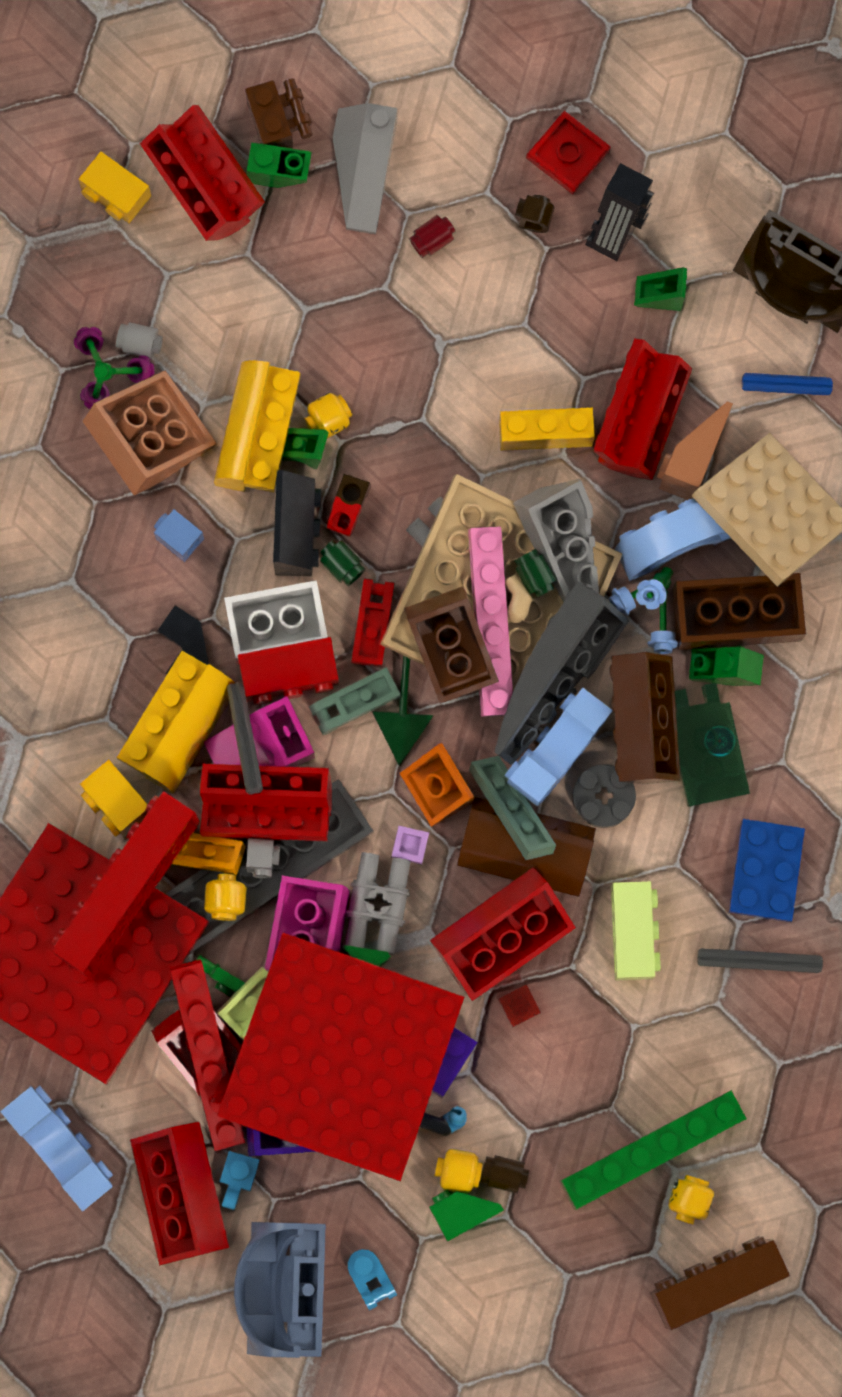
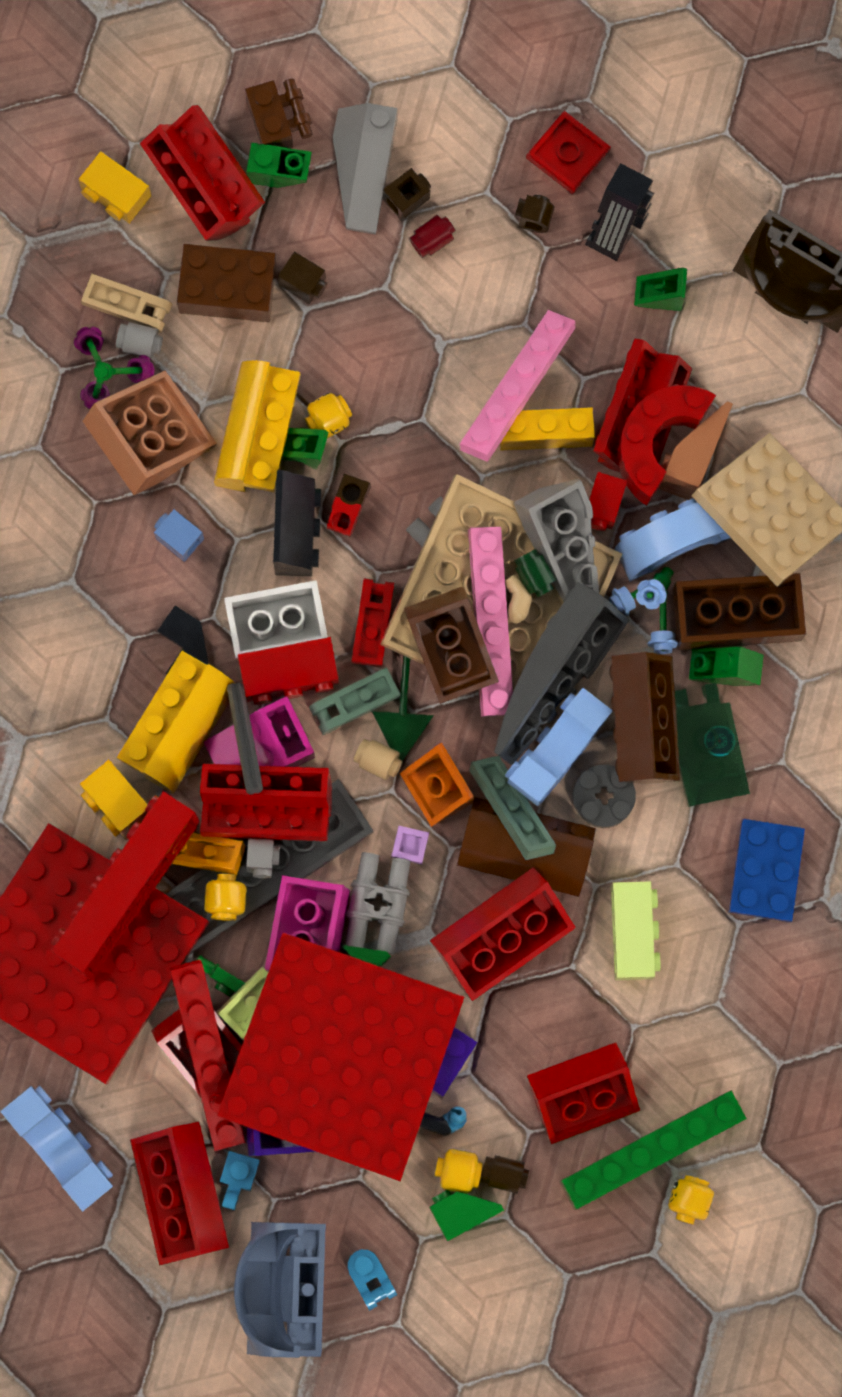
(125, 302): none -> tan plate
(226, 283): none -> reddish brown brick
(302, 278): none -> dark brown brick
(342, 562): dark green brick -> none
(378, 759): none -> tan brick
(407, 183): none -> dark brown brick
(517, 386): none -> bright pink plate
(519, 1006): clear red plate -> none
(583, 1093): none -> red slope
(606, 500): none -> red slope
(658, 411): none -> red brick
(720, 1283): reddish brown brick -> none
(760, 960): dark grey axle -> none
(787, 384): blue axle -> none

